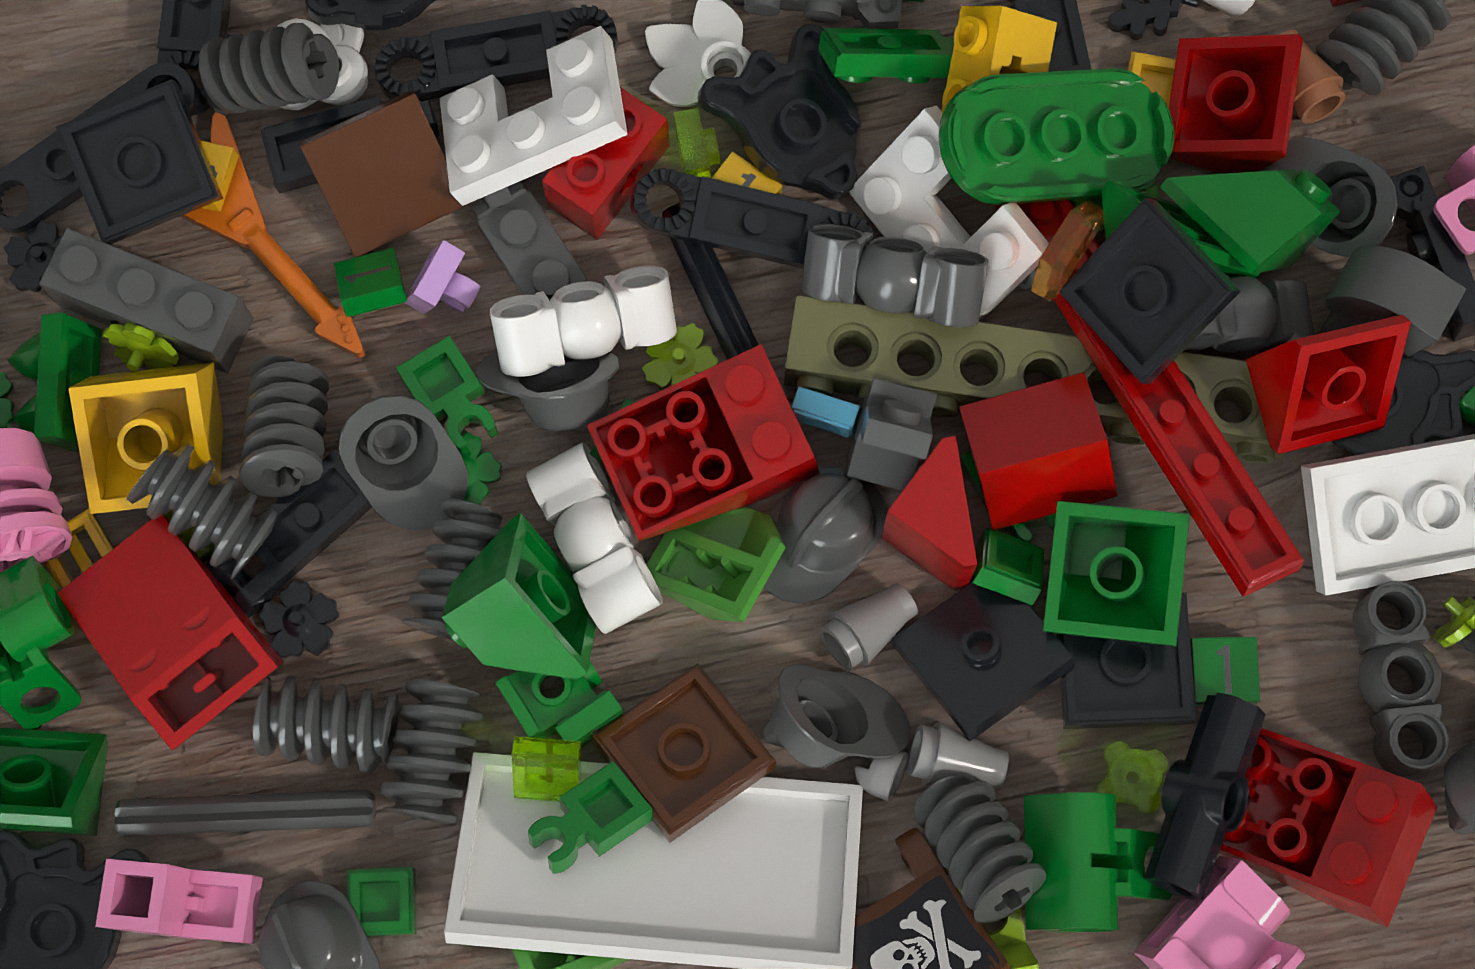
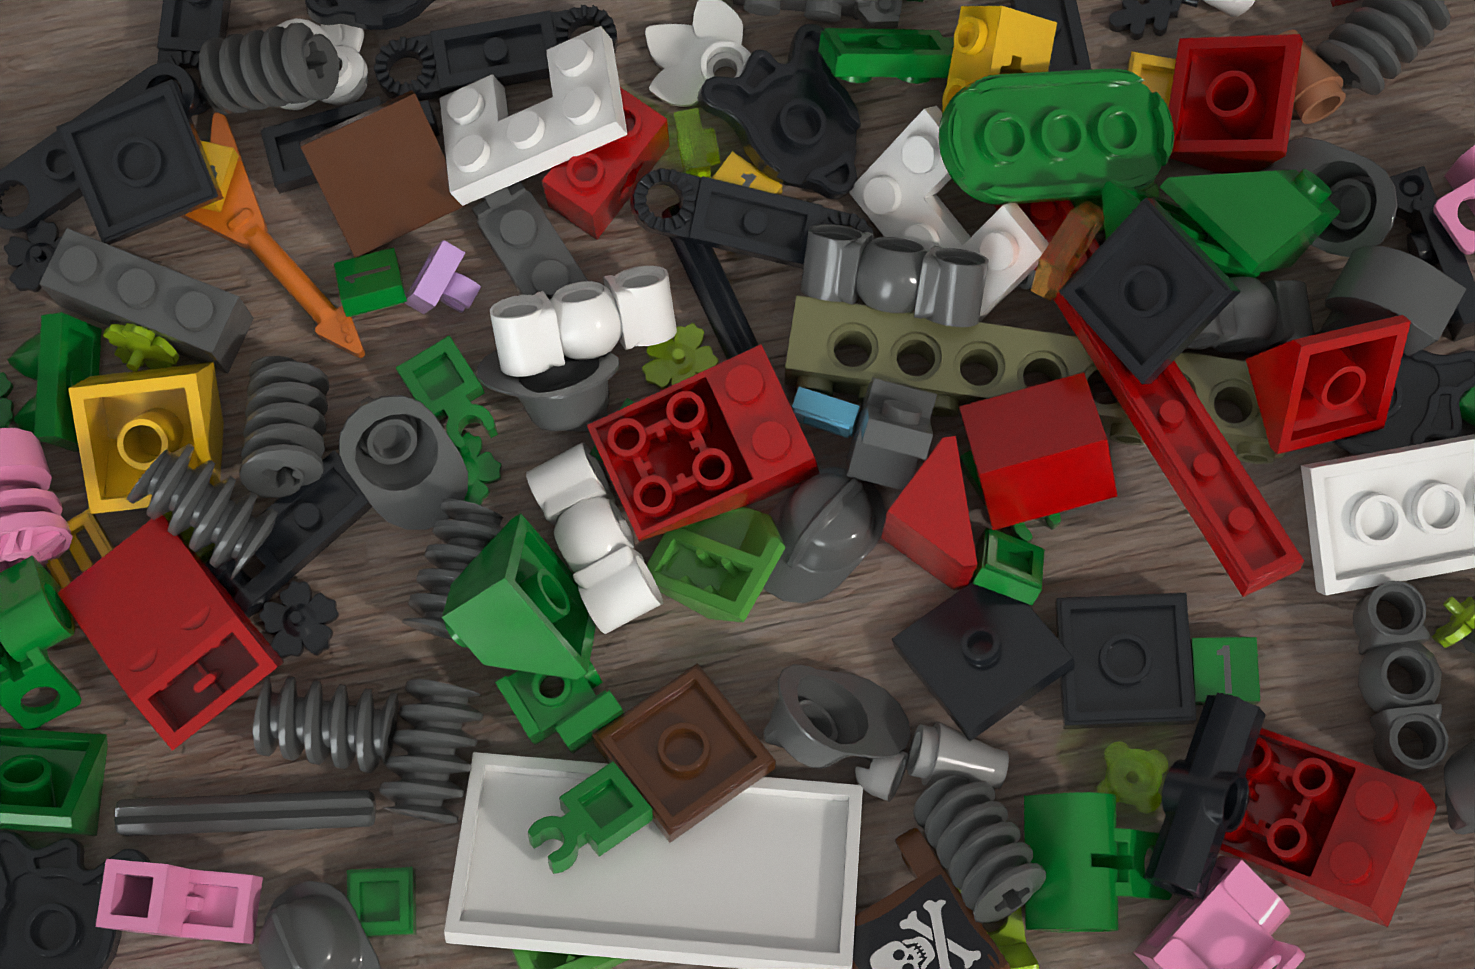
(545, 767): clear neon green tile -> none
(865, 627): light grey cone -> none
(1116, 573): green slope -> none

